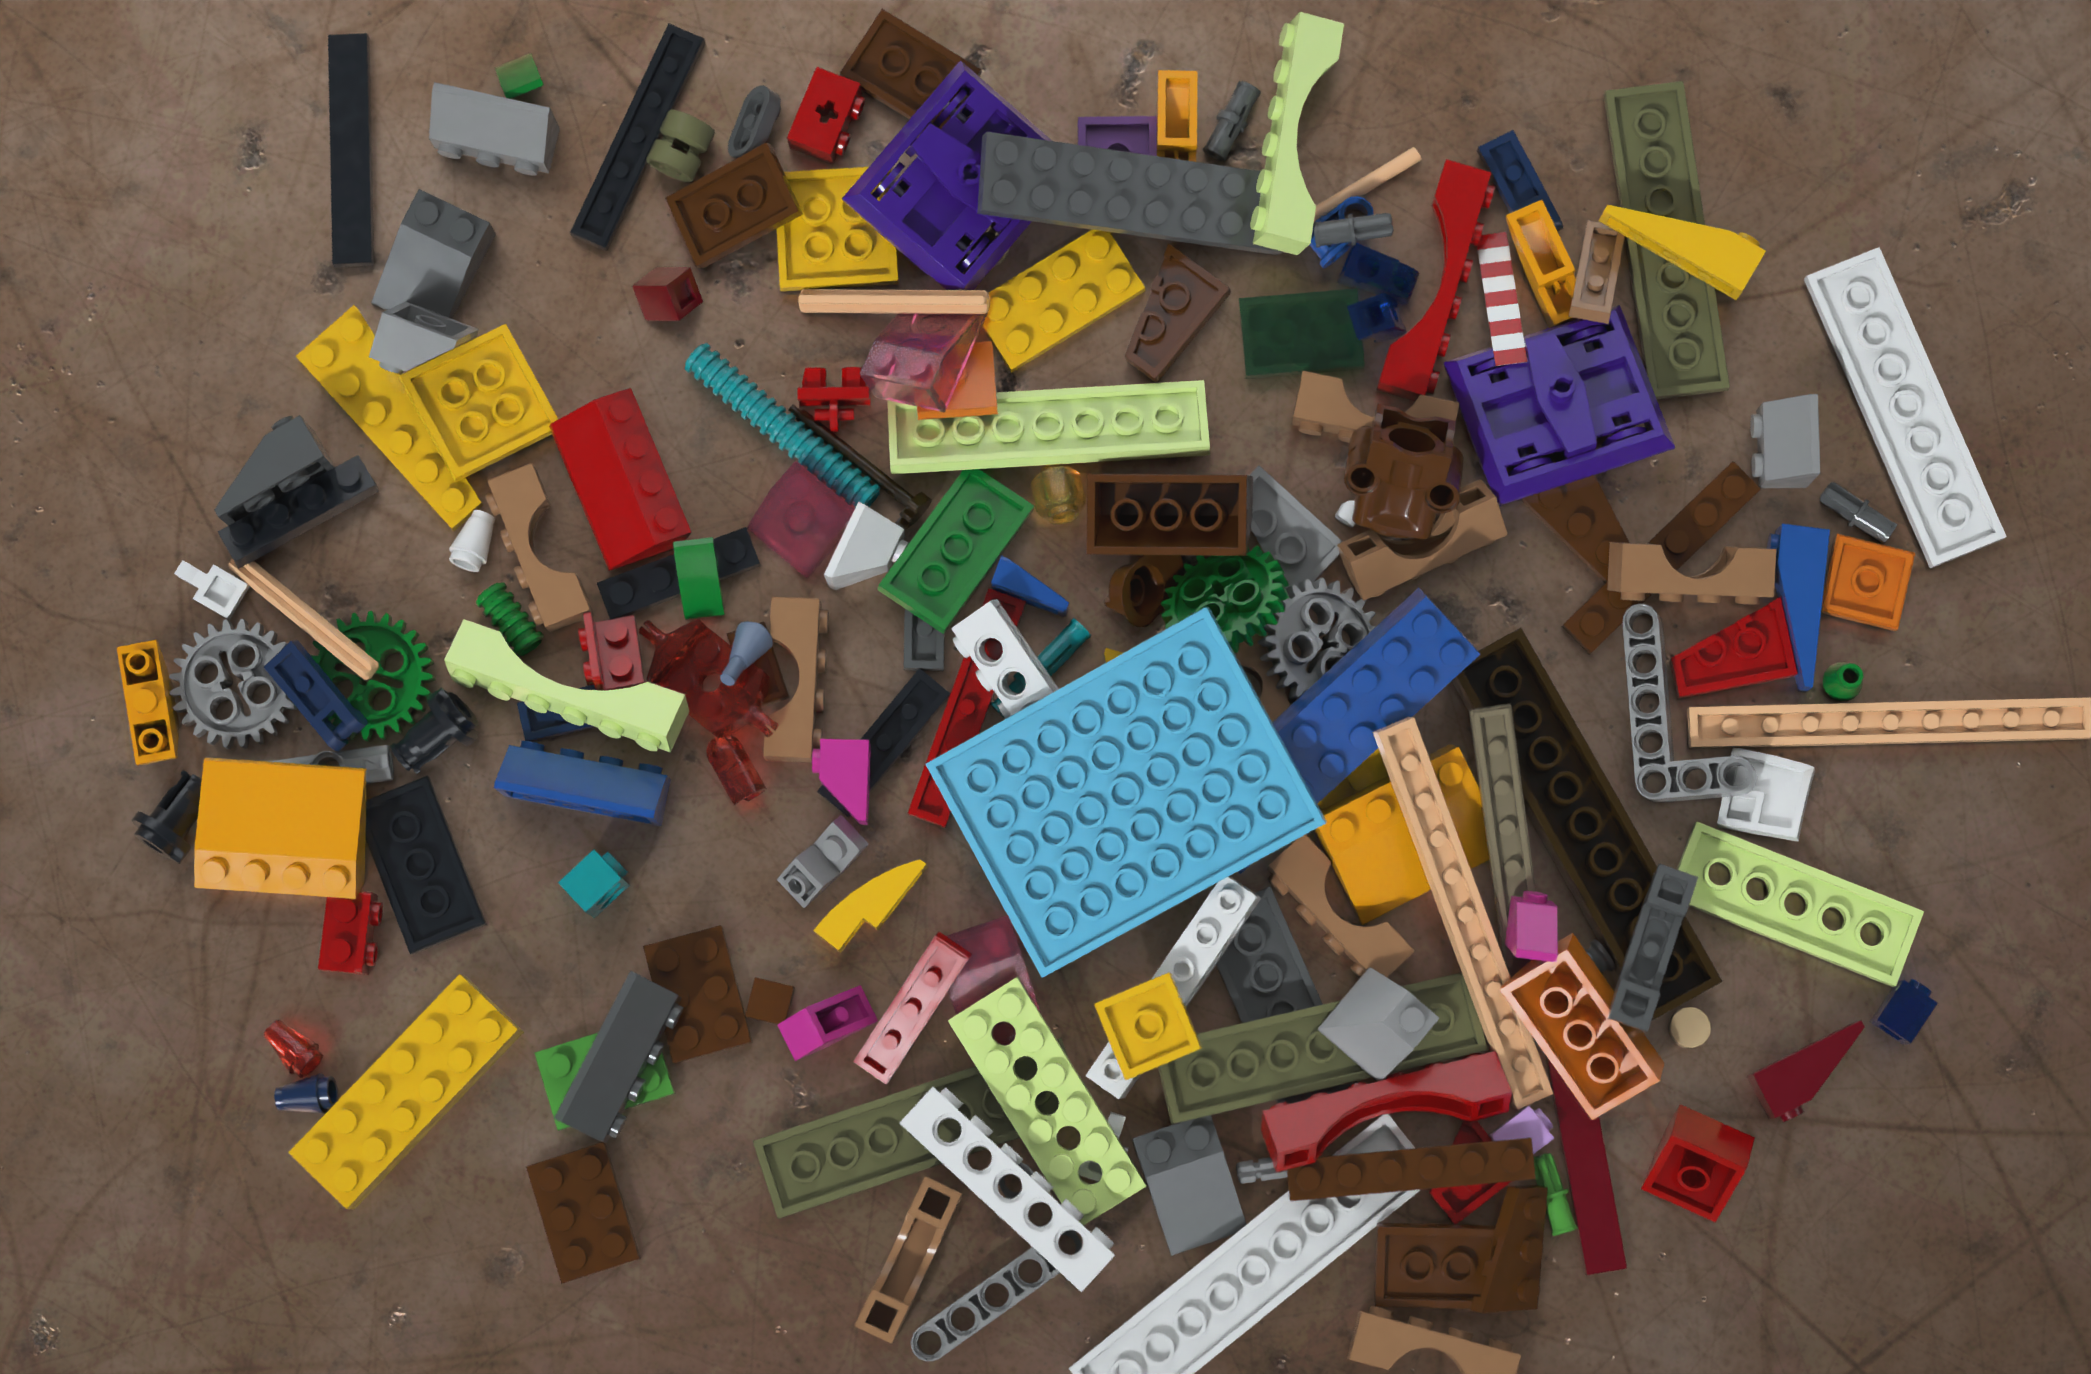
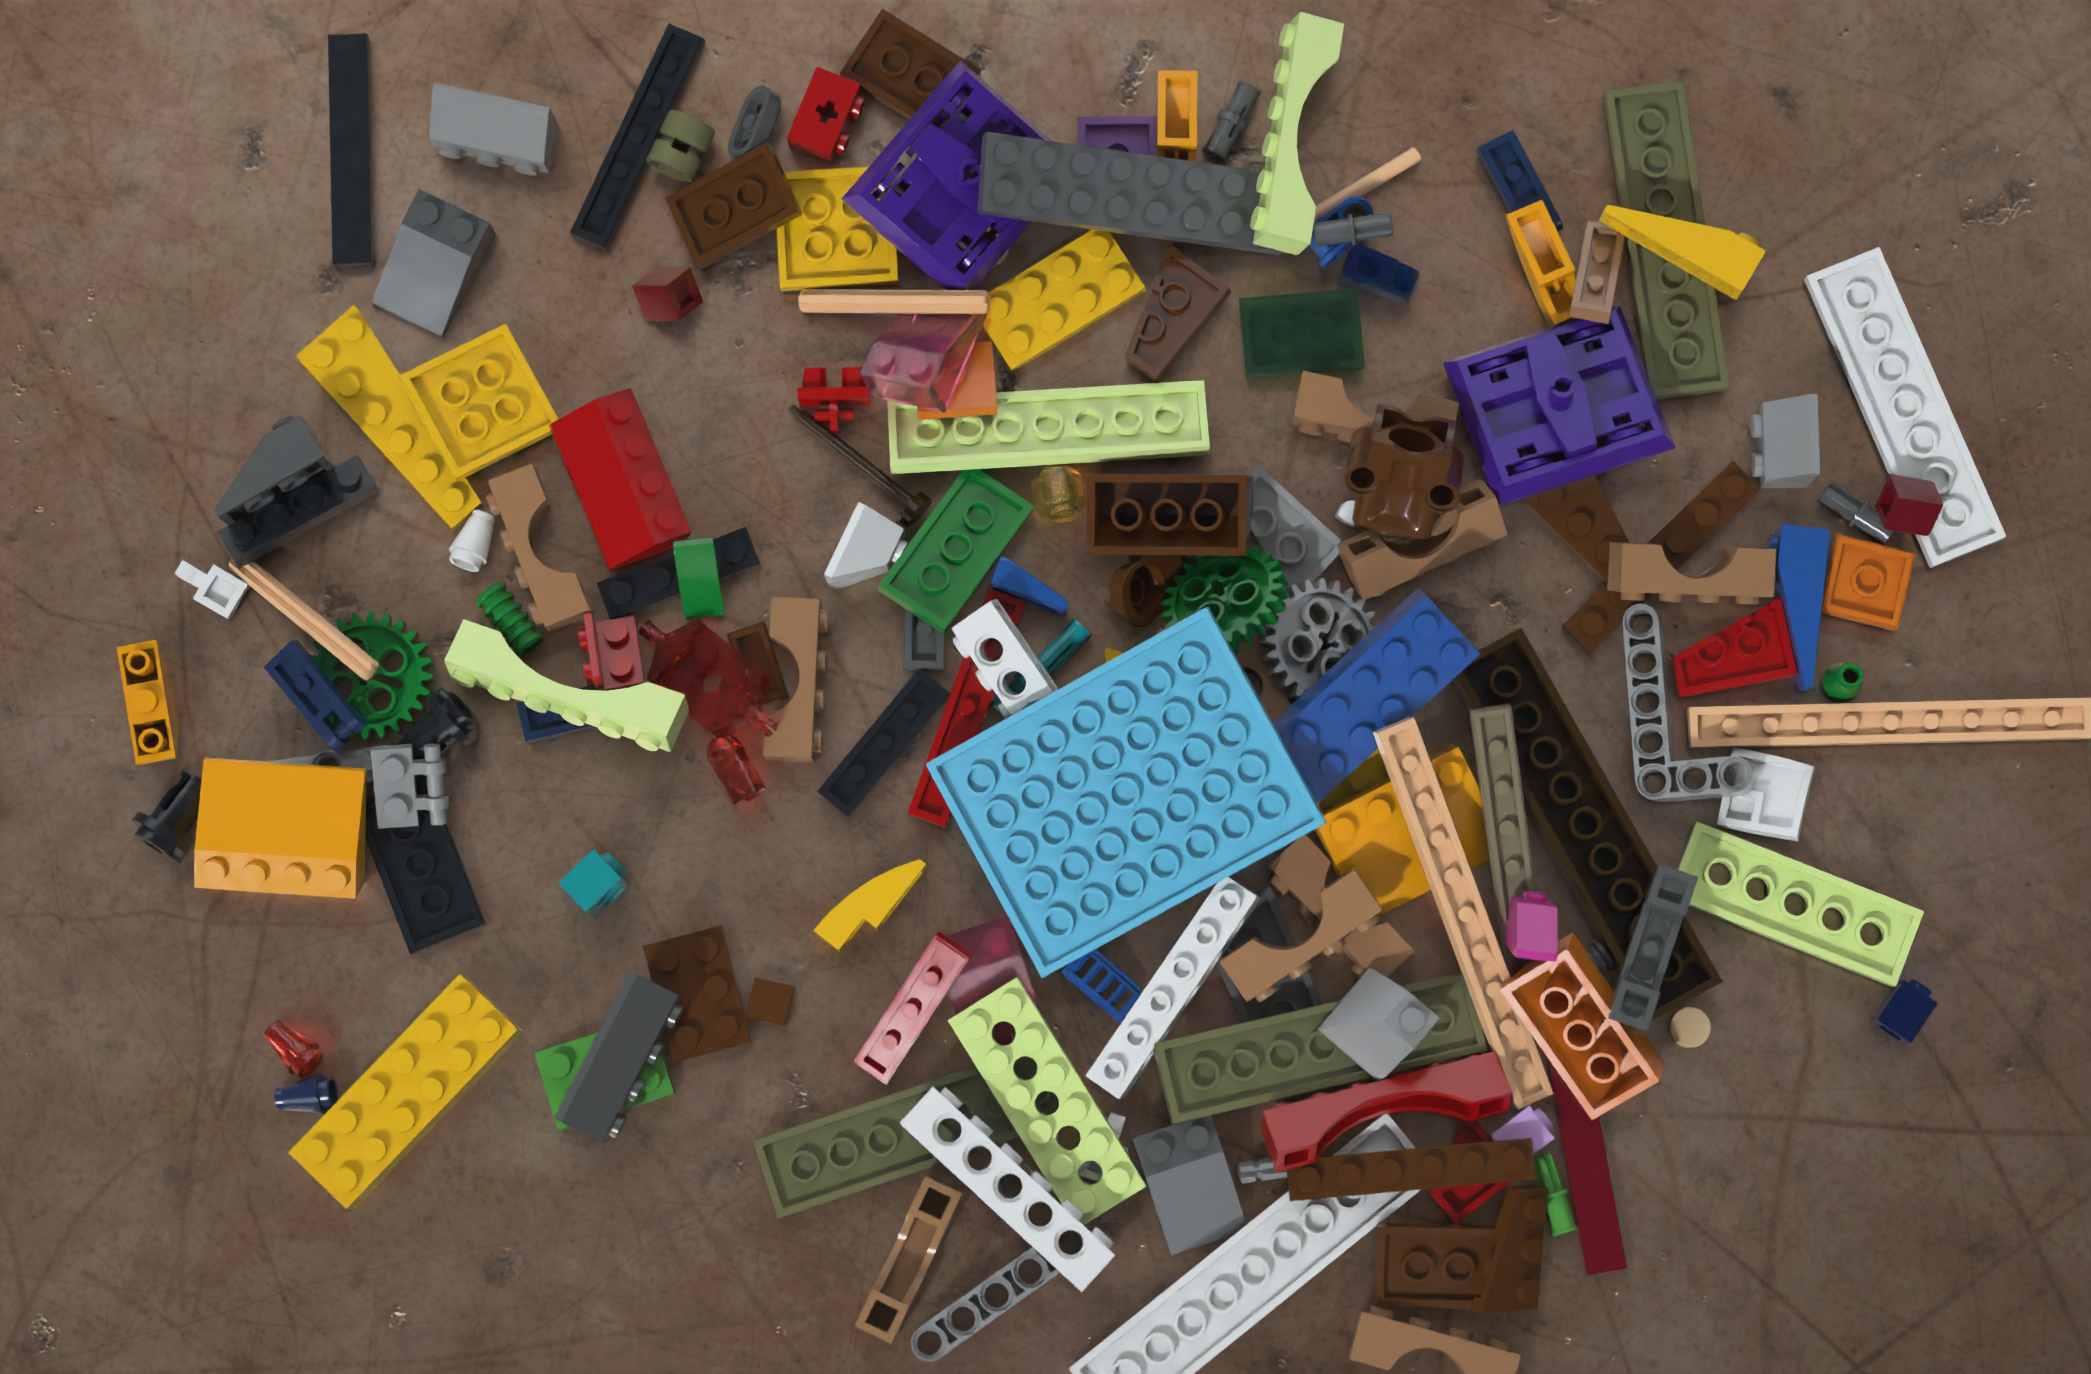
(203, 699): light grey gear -> none
(349, 933): red bracket -> none
(396, 785): none -> light grey plate
(414, 335): light grey slope -> none
(519, 76): green slope -> none
(583, 1212): reddish brown plate -> none
(584, 784): blue slope -> none
(749, 644): sand blue cone -> none
(780, 426): teal piece -> none
(801, 519): clear pink slope -> none
(822, 862): light grey slope -> none
(827, 1022): dark pink slope -> none
(845, 773): dark pink slope -> none
(1072, 968): none -> blue slope
(1148, 1026): yellow plate -> none
(1259, 965): none -> medium nougat arch
(1377, 318): clear blue leg -> none
(1457, 205): red arch -> none
(1501, 299): sticker -> none
(1698, 1163): red slope -> none
(1799, 1076): dark red slope -> none
(1909, 505): none -> dark red panel

